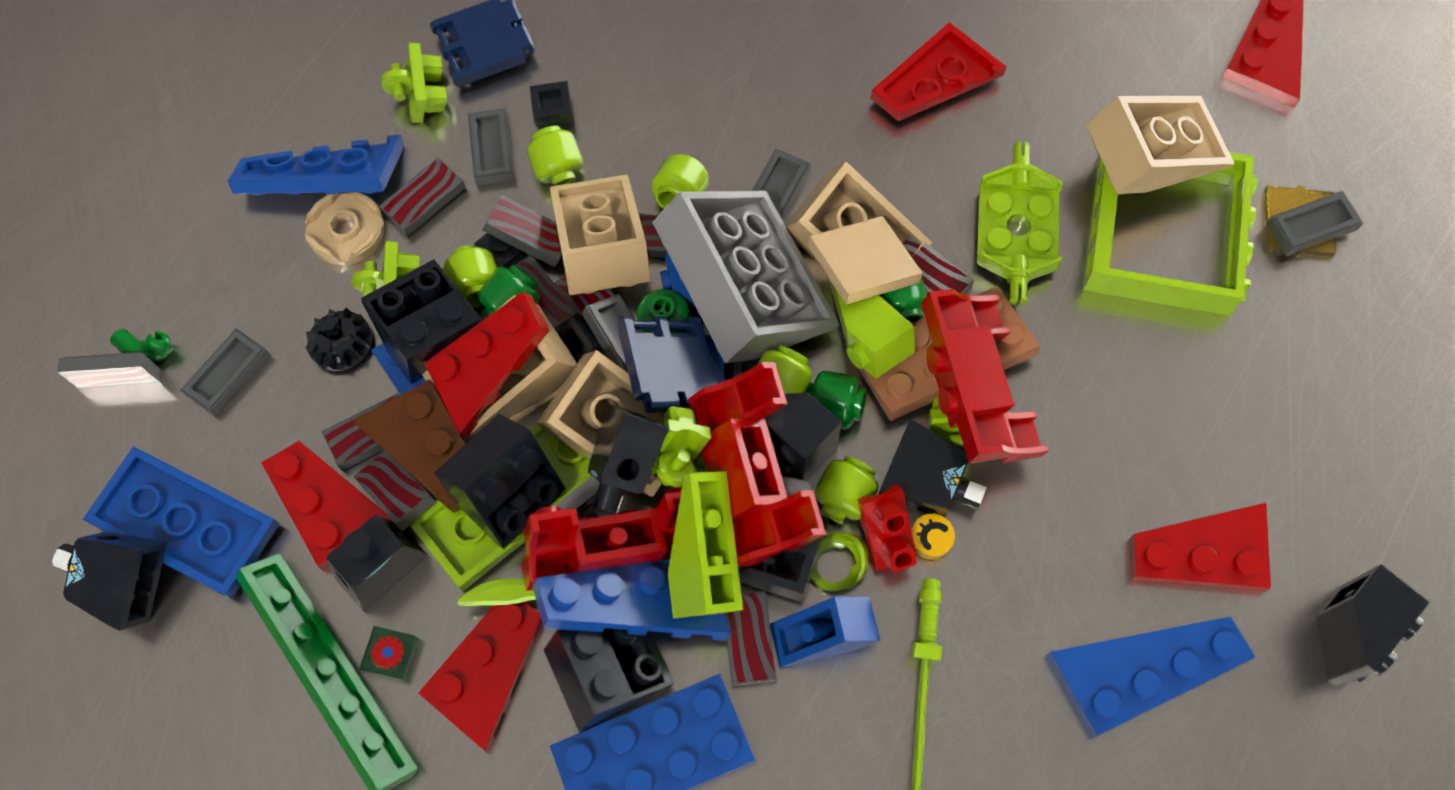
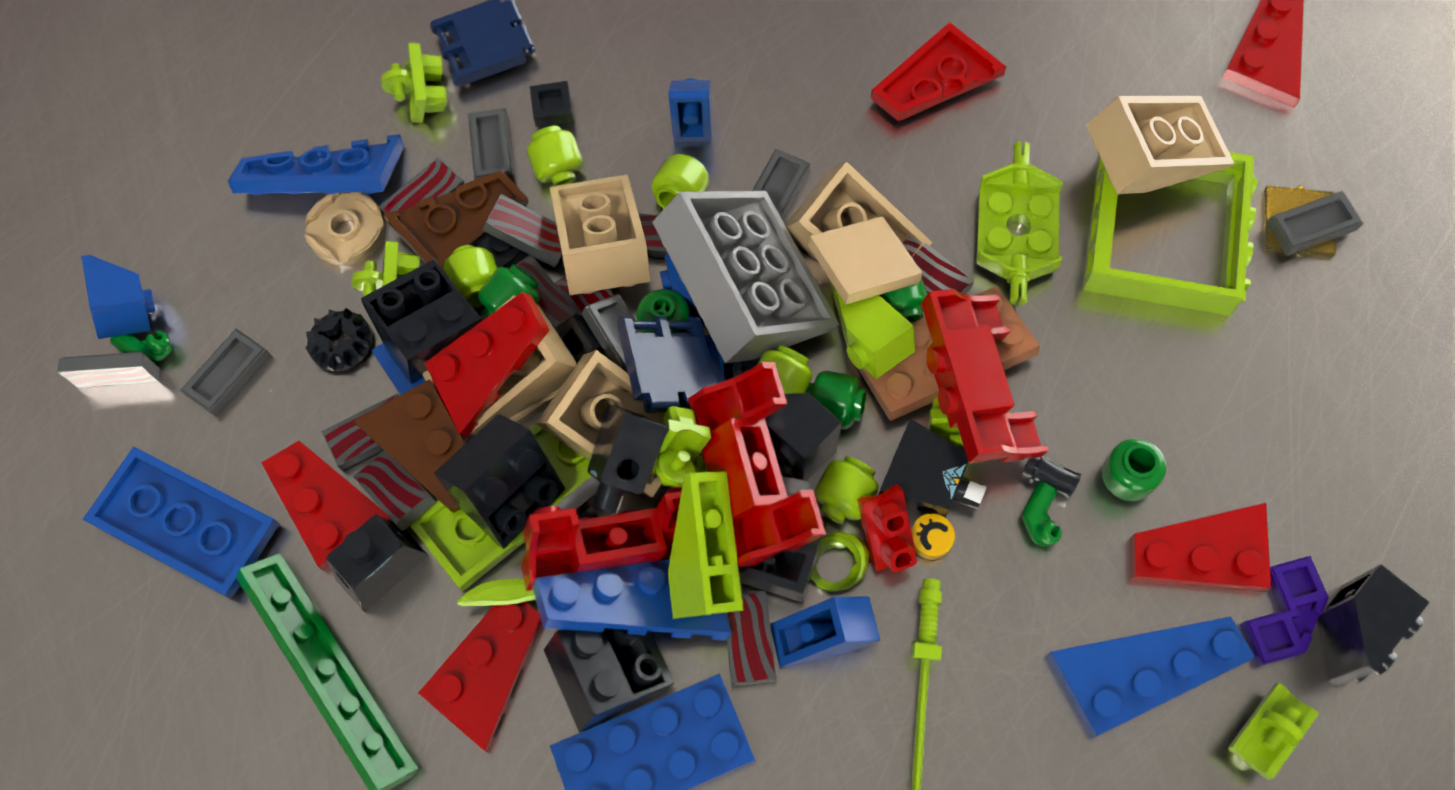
(112, 576): black torso -> none
(116, 298): none -> blue slope
(389, 653): clear green tile -> none
(452, 220): none -> reddish brown wing
(691, 110): none -> blue slope
(1036, 518): none -> green arm
(1052, 473): none -> black pin
(1133, 469): none -> green head
(1273, 731): none -> lime hips
(1301, 601): none -> dark purple tile

